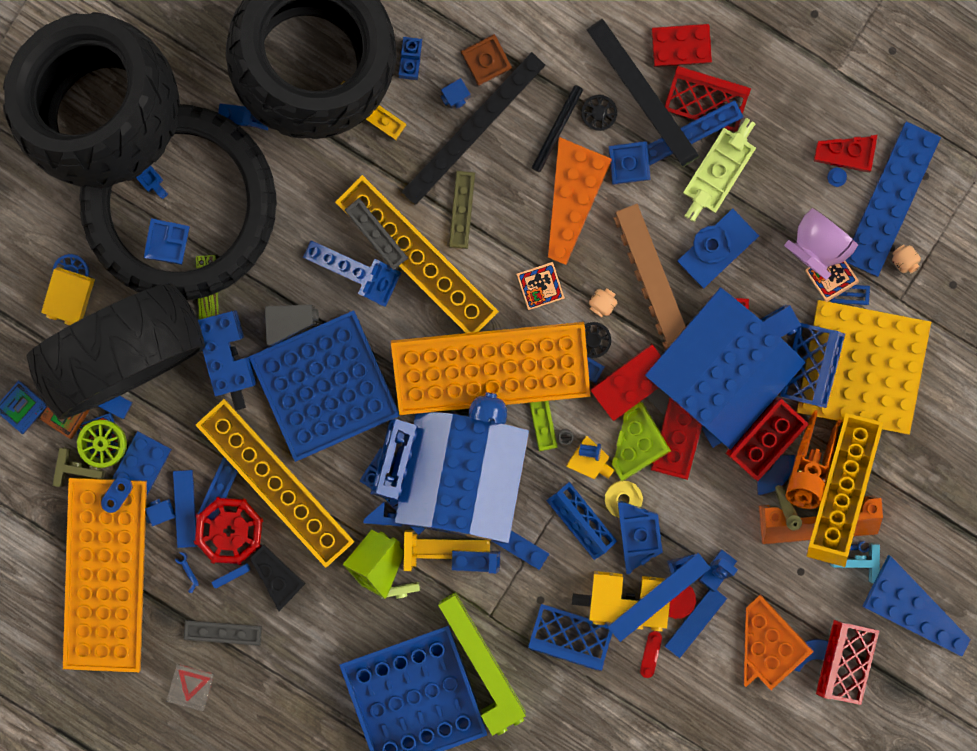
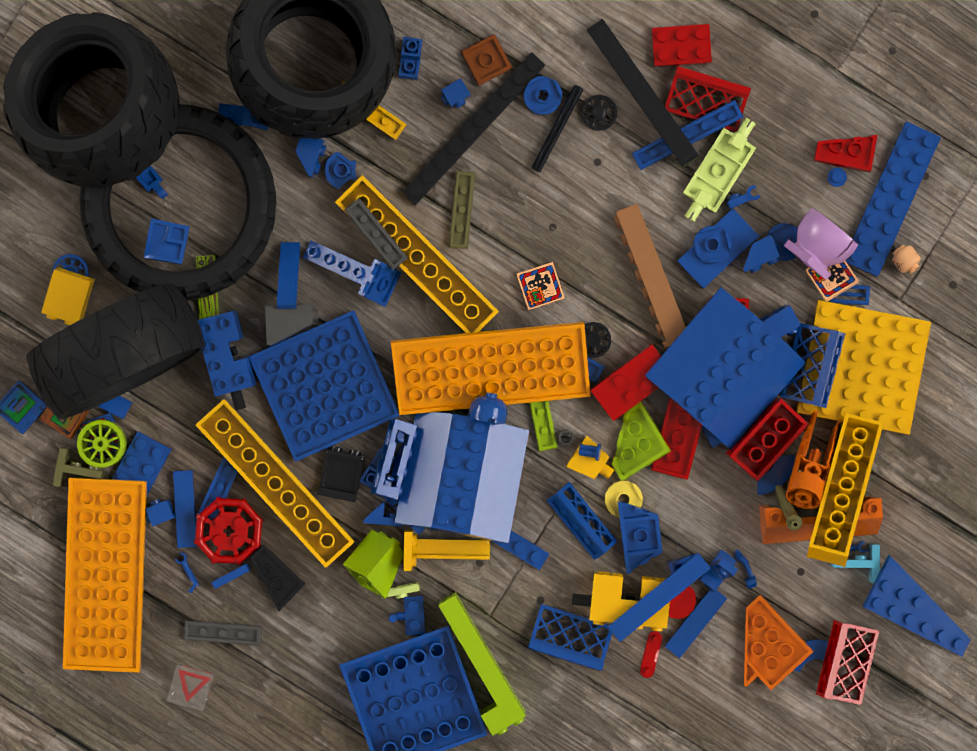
(116, 494): blue plate -> none
(288, 275): none -> blue tile
(309, 153): none -> blue slope
(339, 170): none -> blue animal
(341, 474): none -> black panel
(413, 615): none -> blue plate
(476, 561): blue bracket -> none
(548, 86): none -> blue plate
(575, 189): orange wing -> none
(603, 302): light nougat head -> none
(629, 163): blue tile -> none
(737, 199): none -> blue plate
(751, 580): none -> blue piece
(762, 252): none -> blue slope
(783, 233): none -> blue tile

